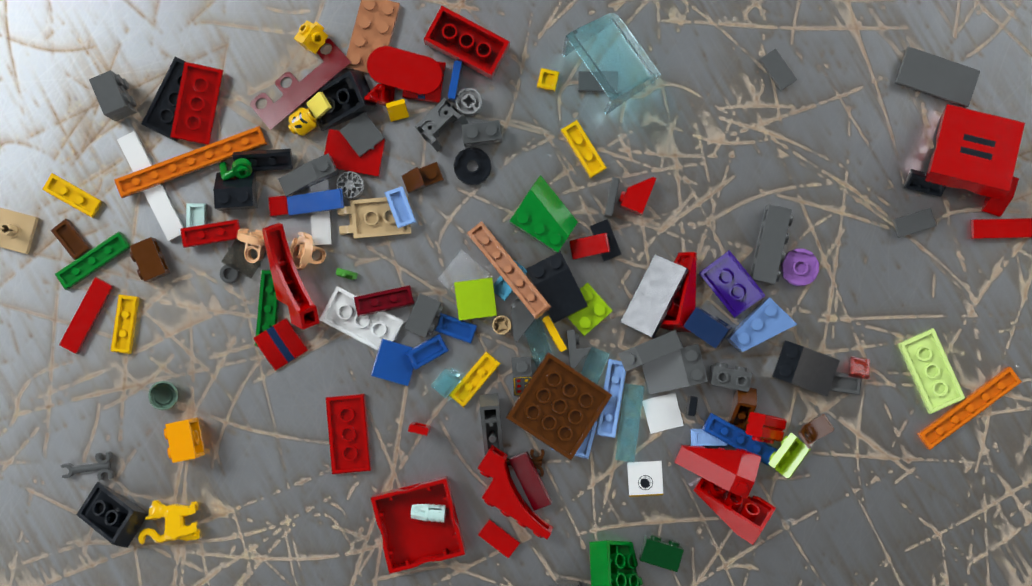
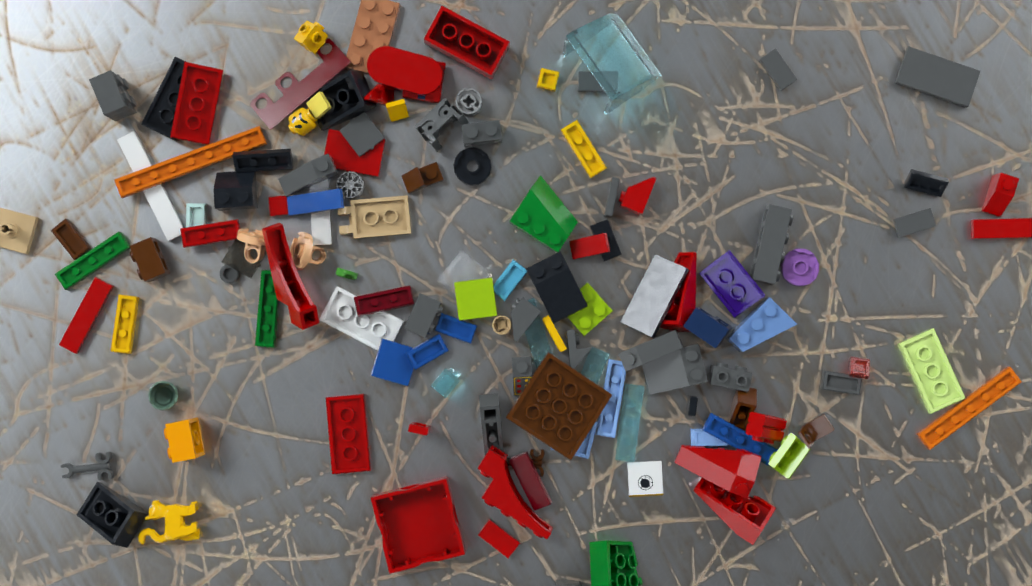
(72, 195): yellow tile -> none
(240, 168): green plate -> none
(280, 344): red slope -> none
(400, 207): light blue tile -> none
(429, 512): light aqua hinge -> none
(455, 79): blue tile -> none
(474, 379): yellow tile -> none
(509, 270): nougat tile -> none
(661, 553): dark green brick -> none
(662, 413): white sticker -> none
(805, 368): black slope -> none
(975, 152): red tile -> none

